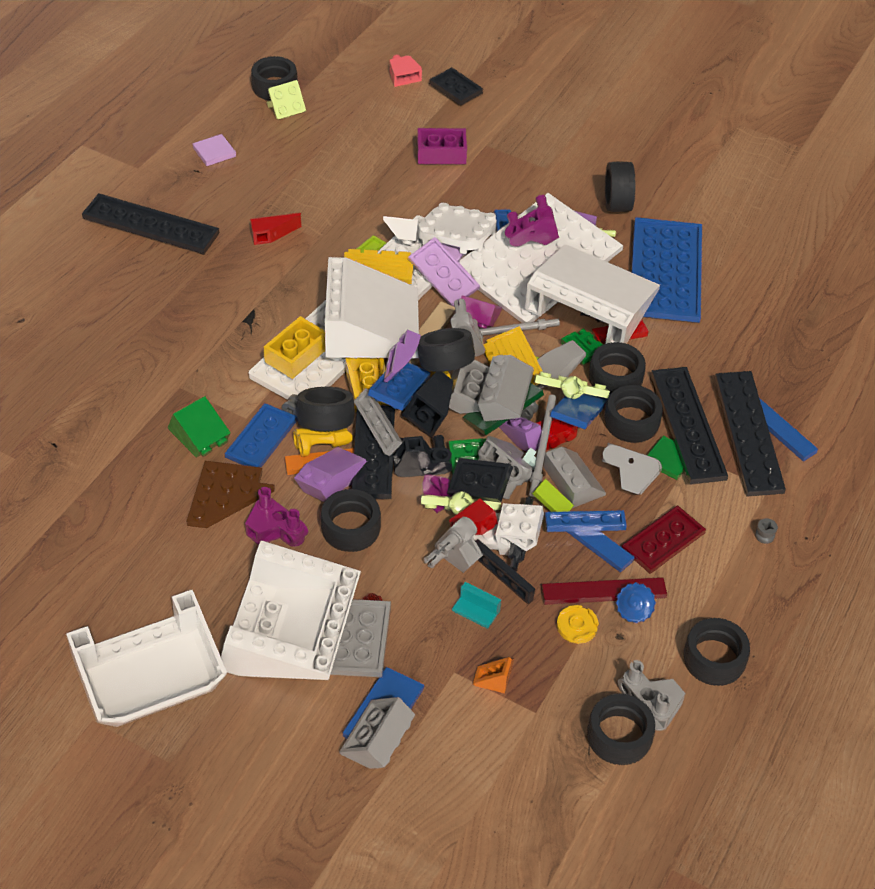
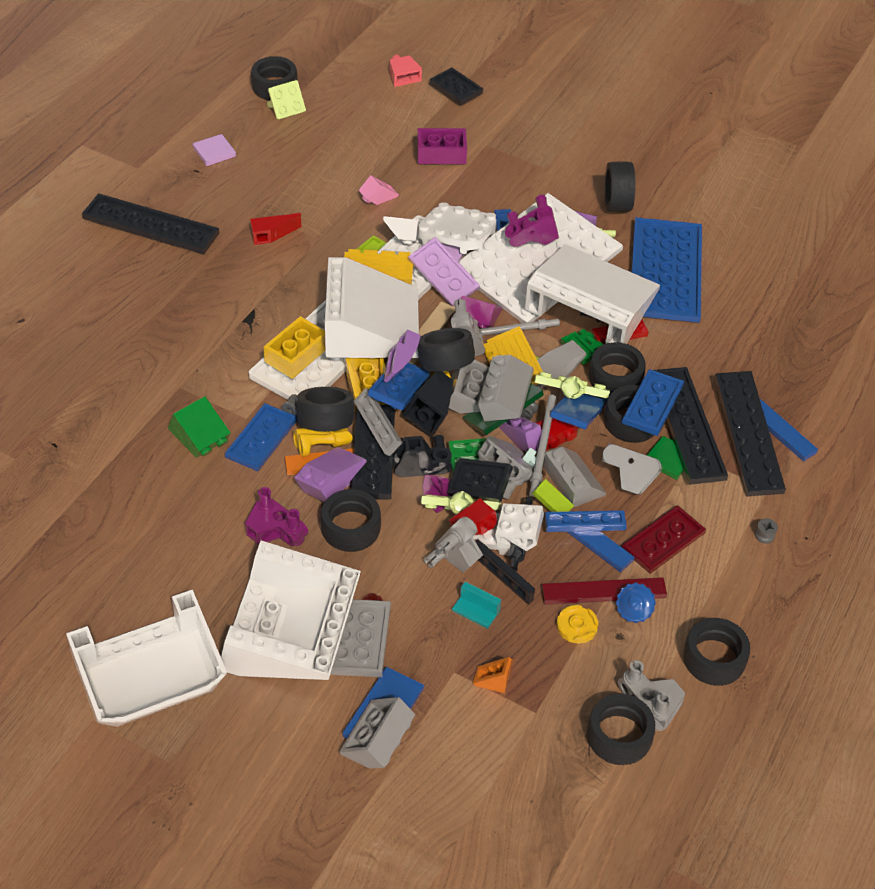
(224, 491): reddish brown wing -> none
(377, 191): none -> bright pink slope
(653, 402): none -> blue tile

